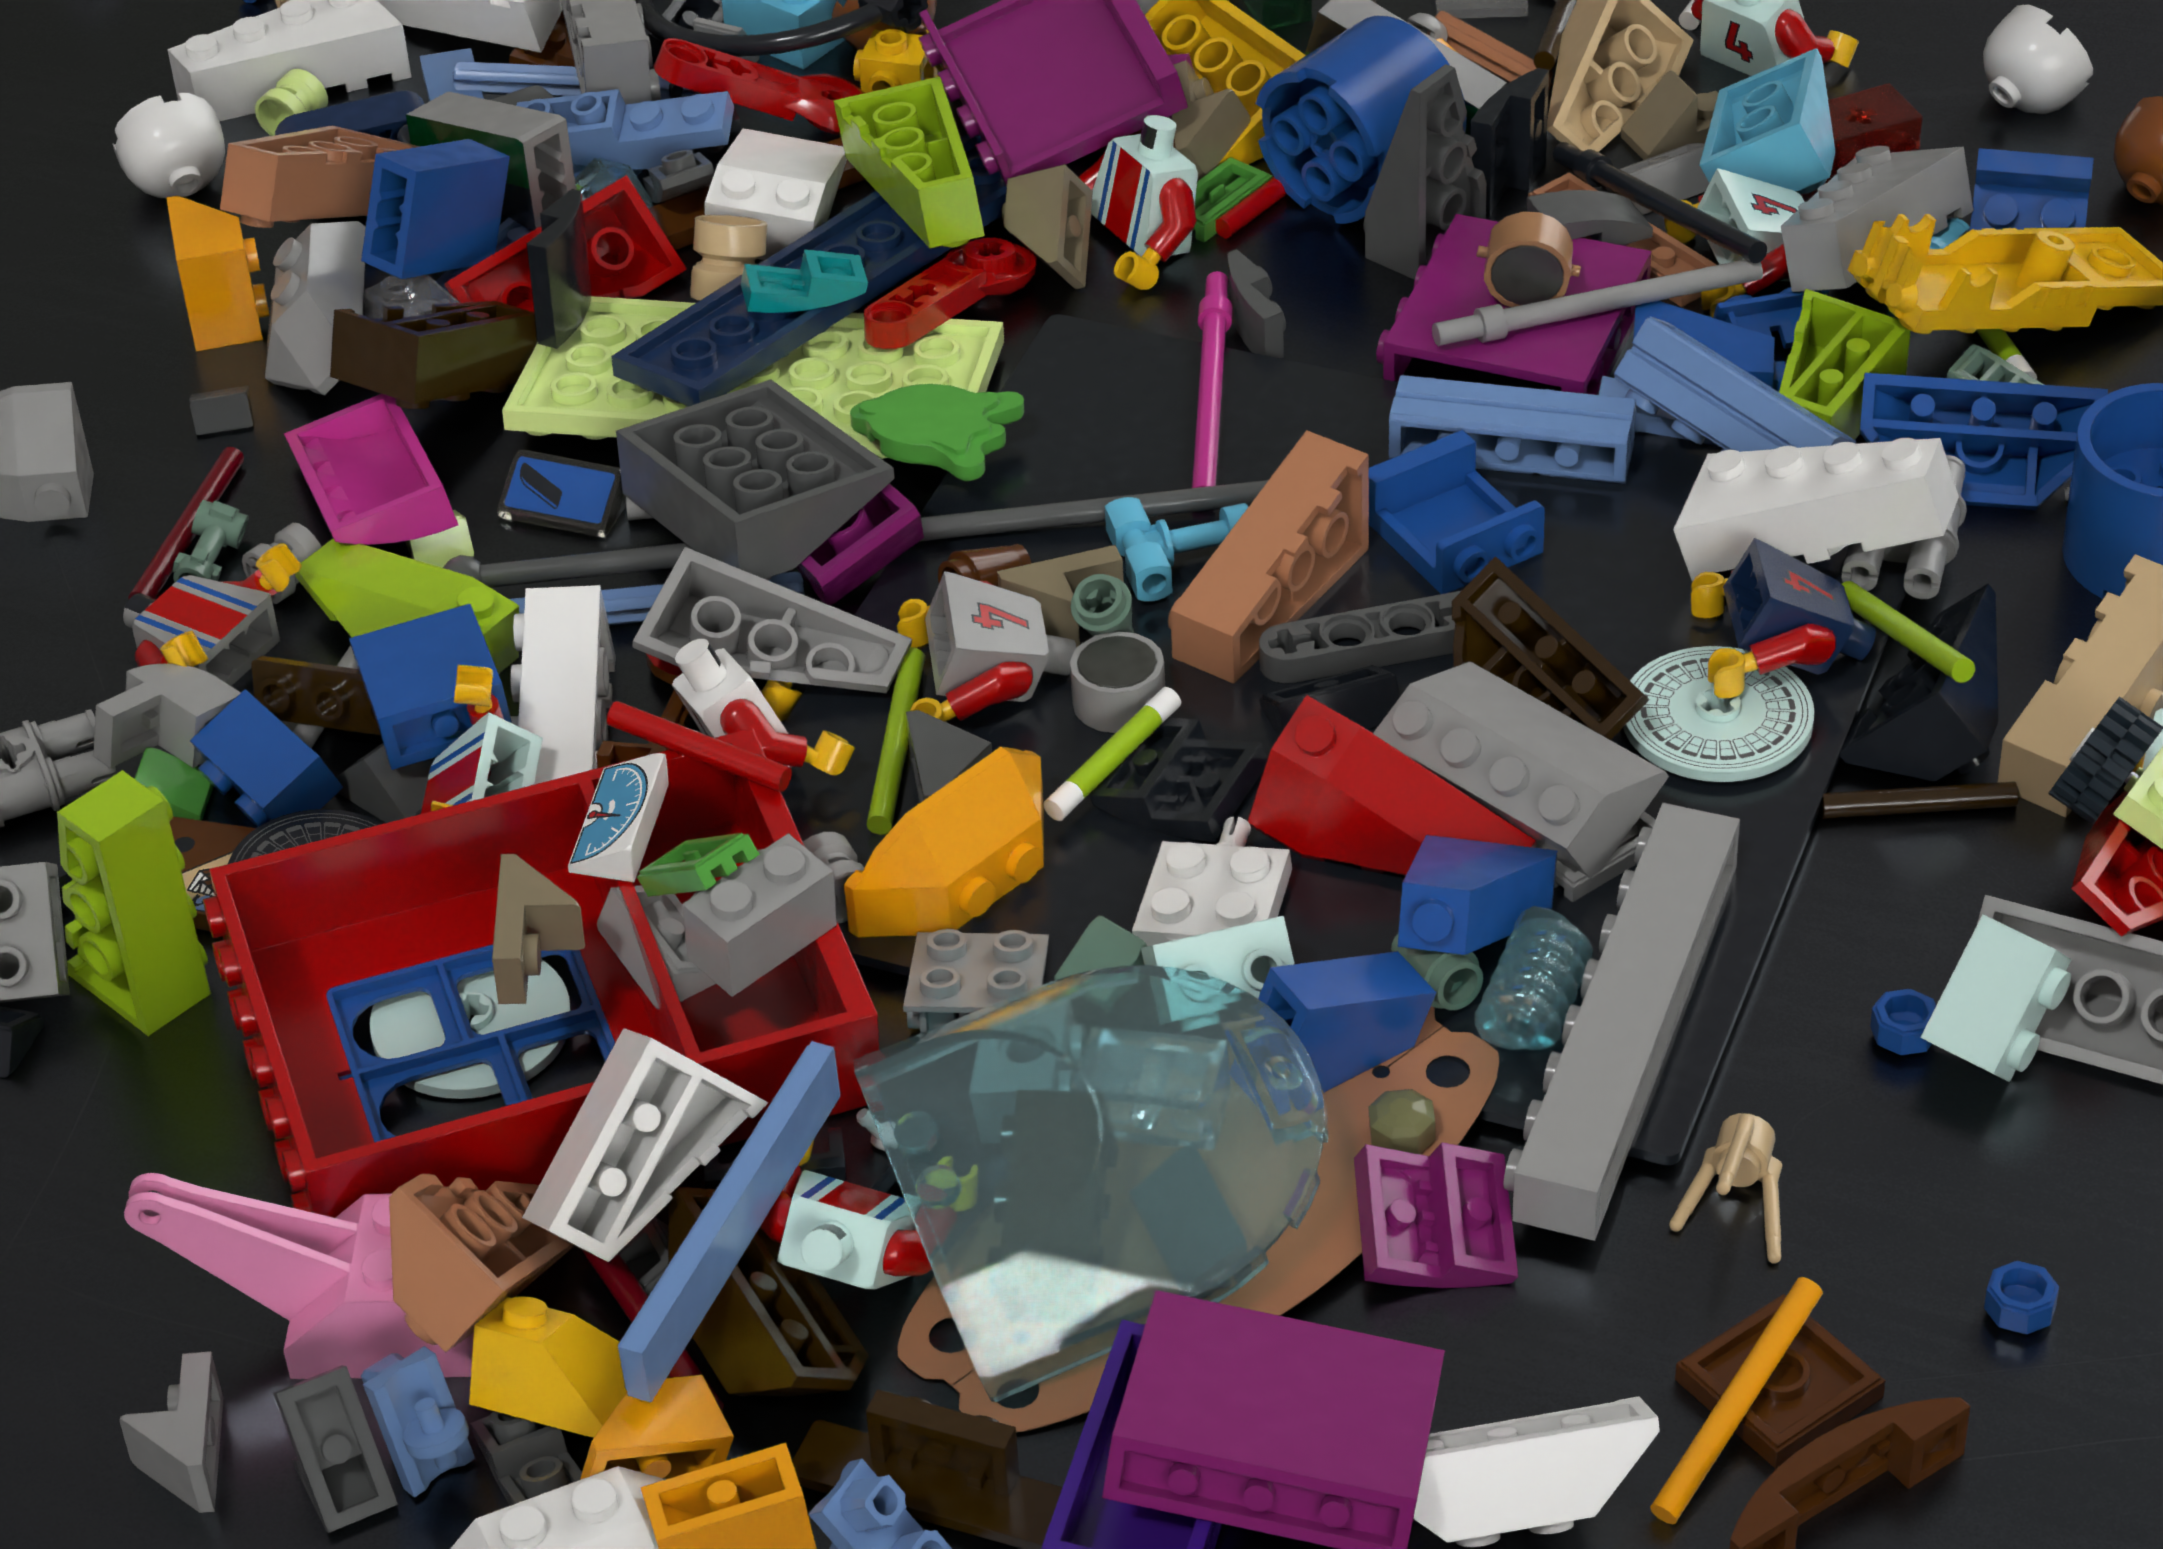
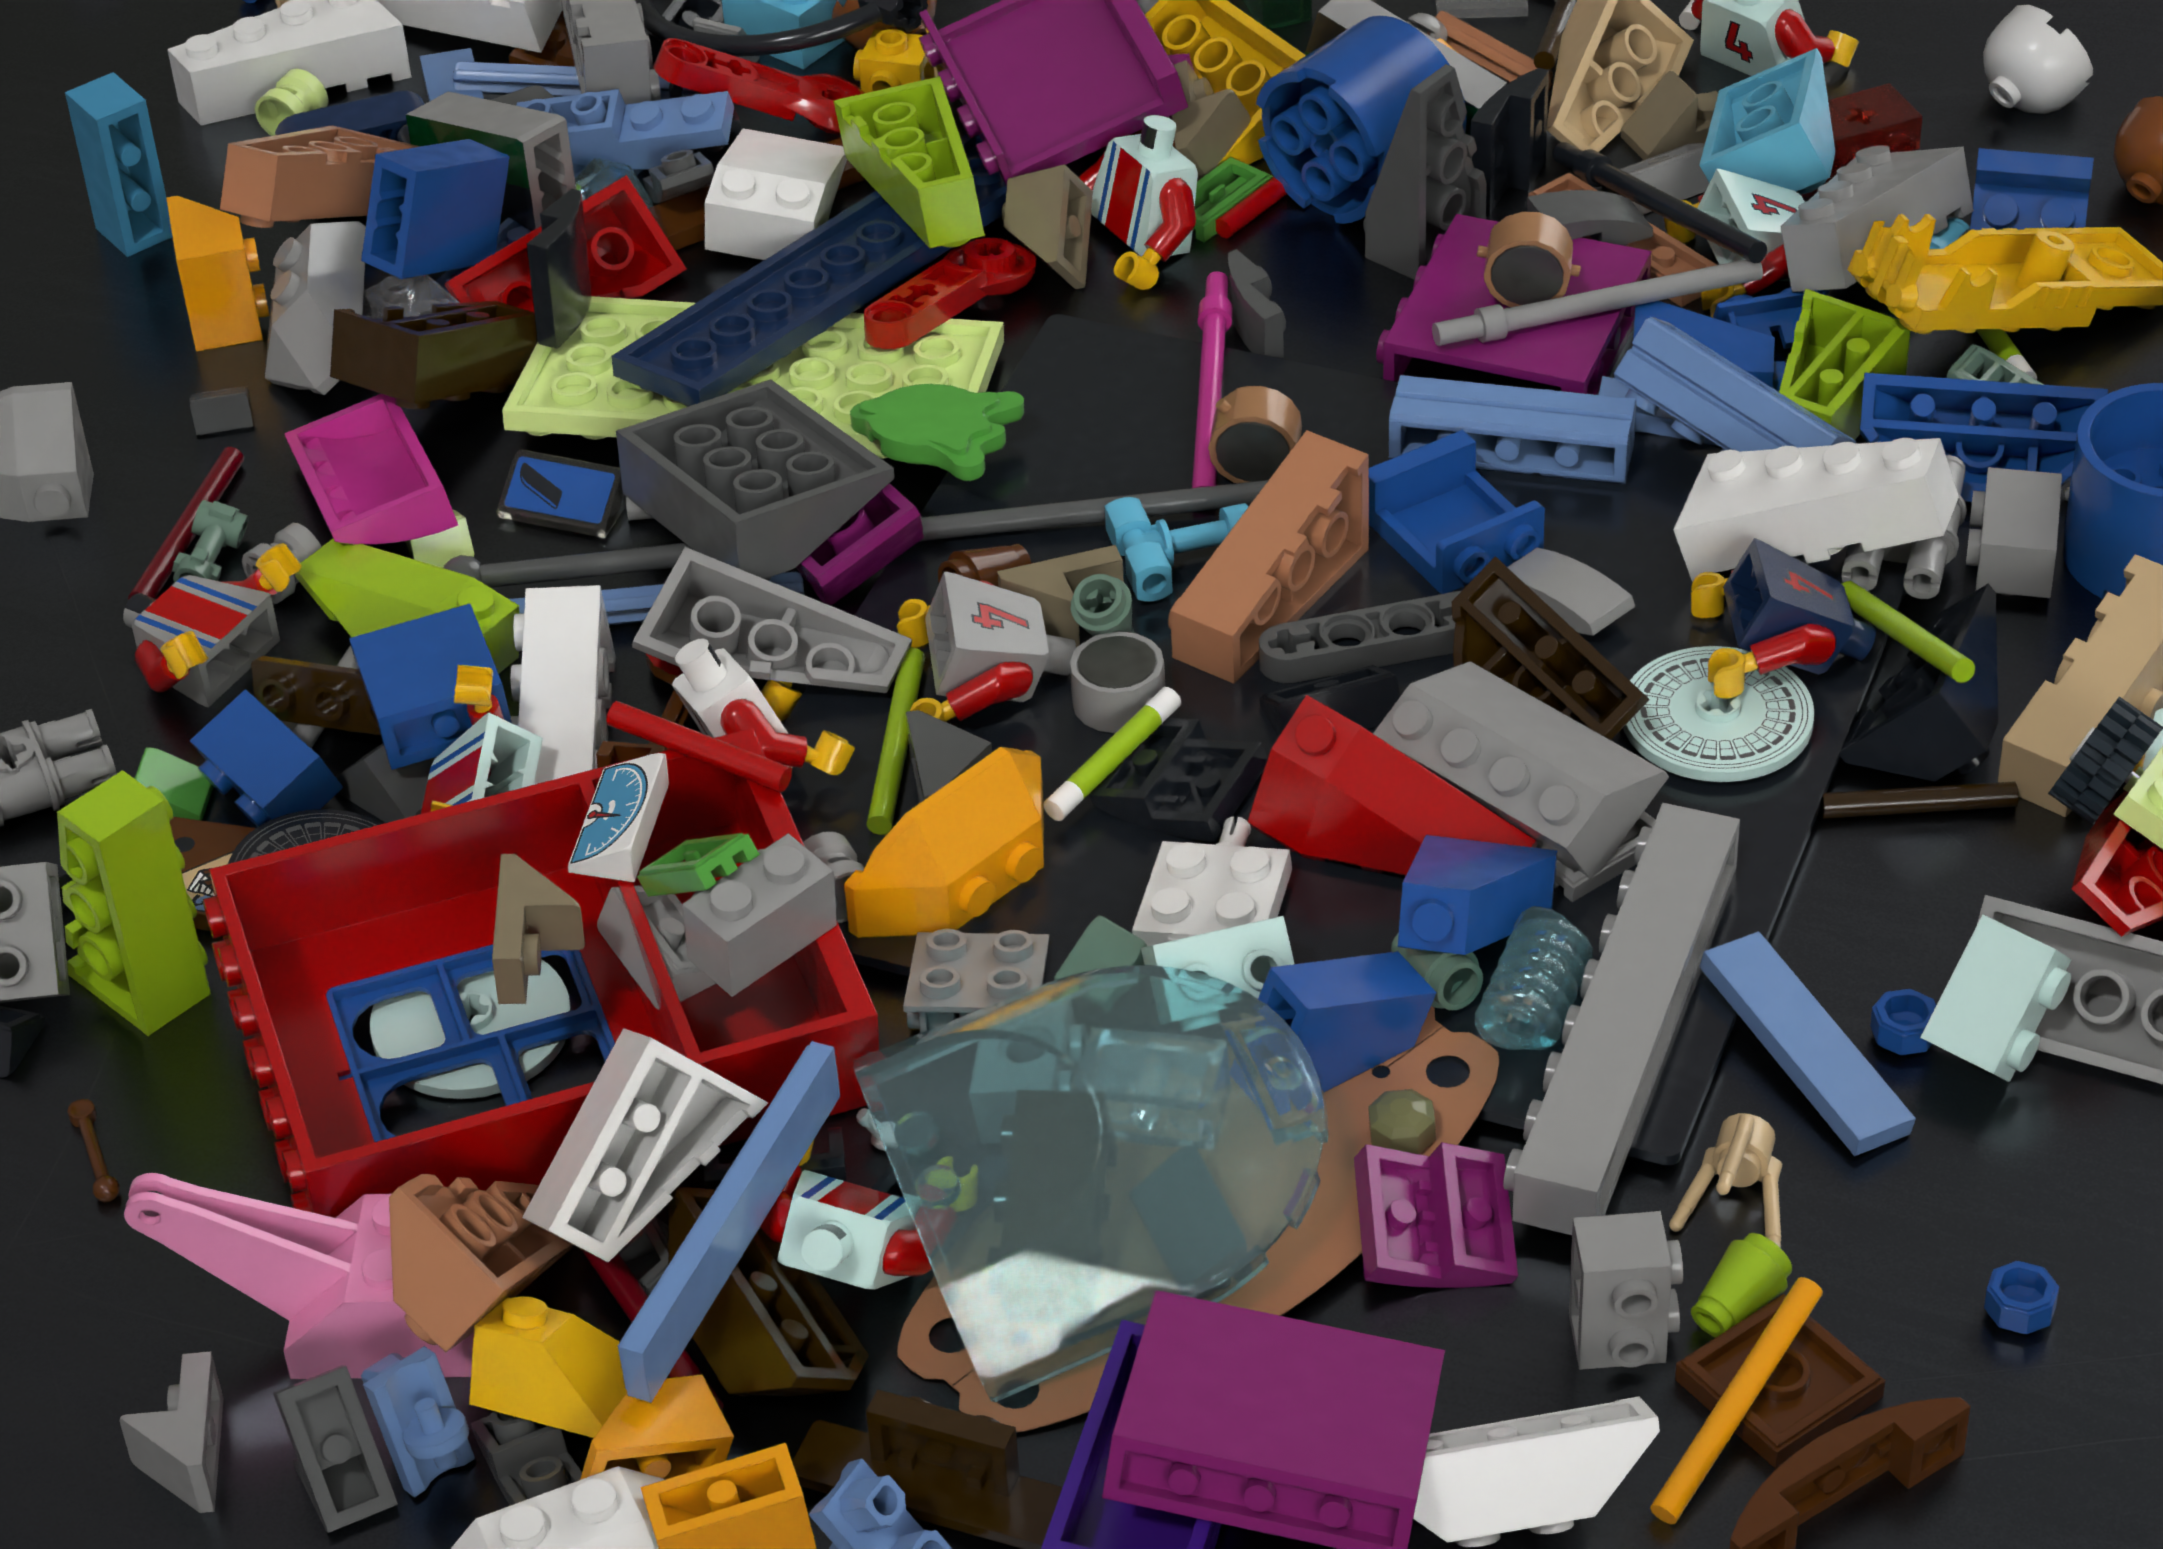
(83, 1115): none -> reddish brown hinge
(119, 163): none -> dark azure brick
(160, 708): light grey brick -> none
(170, 145): white cylinder -> none
(726, 246): tan wheel -> none
(819, 283): teal slope -> none
(1253, 433): none -> piece
(1573, 590): none -> light grey slope
(1623, 1289): none -> light grey brick
(1743, 1282): none -> lime cone
(1807, 1043): none -> medium blue tile
(2017, 531): none -> light grey brick

